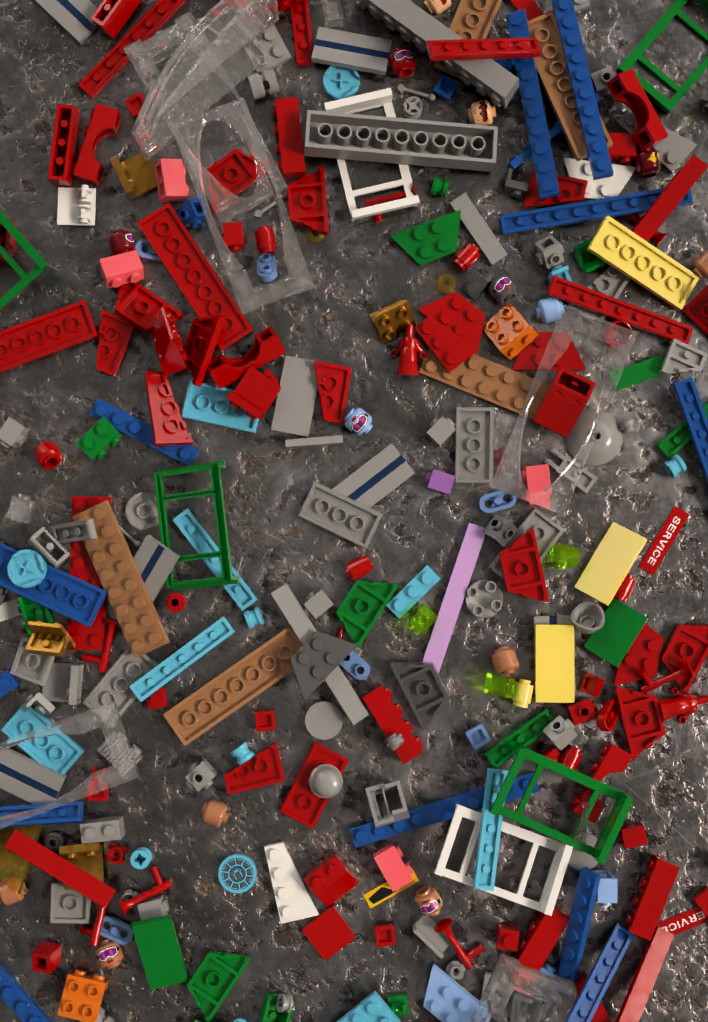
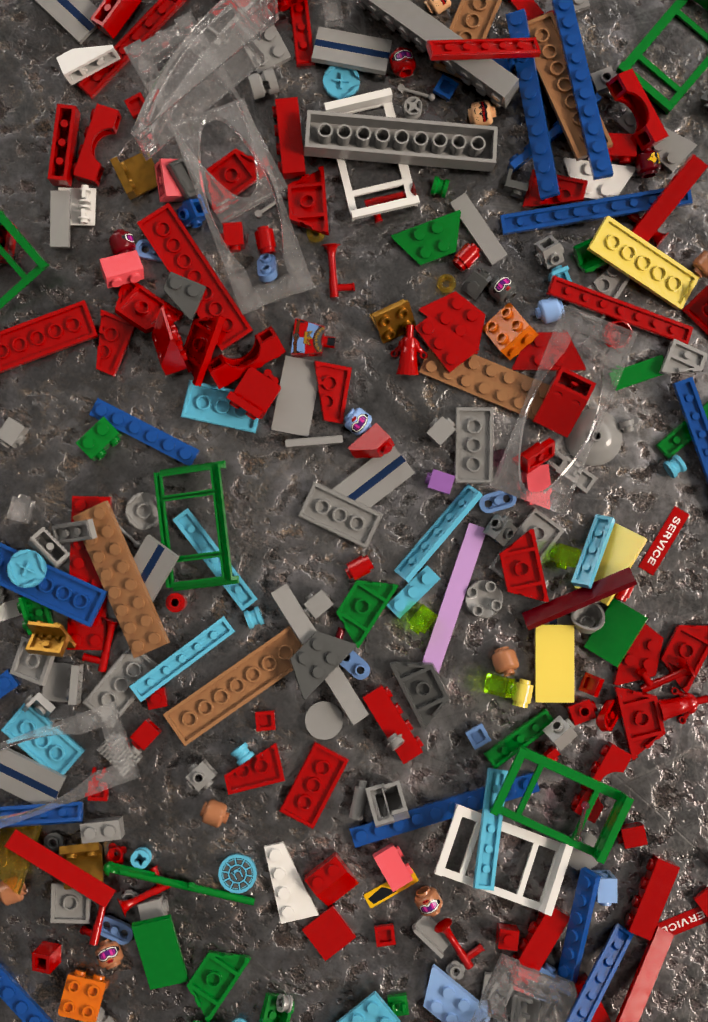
(48, 455): red head -> none
(60, 218): none -> light grey tile
(85, 61): none -> white slope
(145, 734): none -> red brick
(150, 876): none -> green bar
(165, 418): wing -> none
(182, 178): none -> dark grey tile
(184, 293): none -> dark grey wing
(309, 339): none -> torso
(325, 781): light grey helmet -> none
(334, 287): none -> red piece
(358, 801): none -> light grey cylinder
(372, 443): none -> slope
(438, 533): none -> medium azure plate
(537, 455): none -> red panel
(570, 756): red brick -> none
(579, 598): none -> dark red tile
(593, 551): none -> medium azure plate

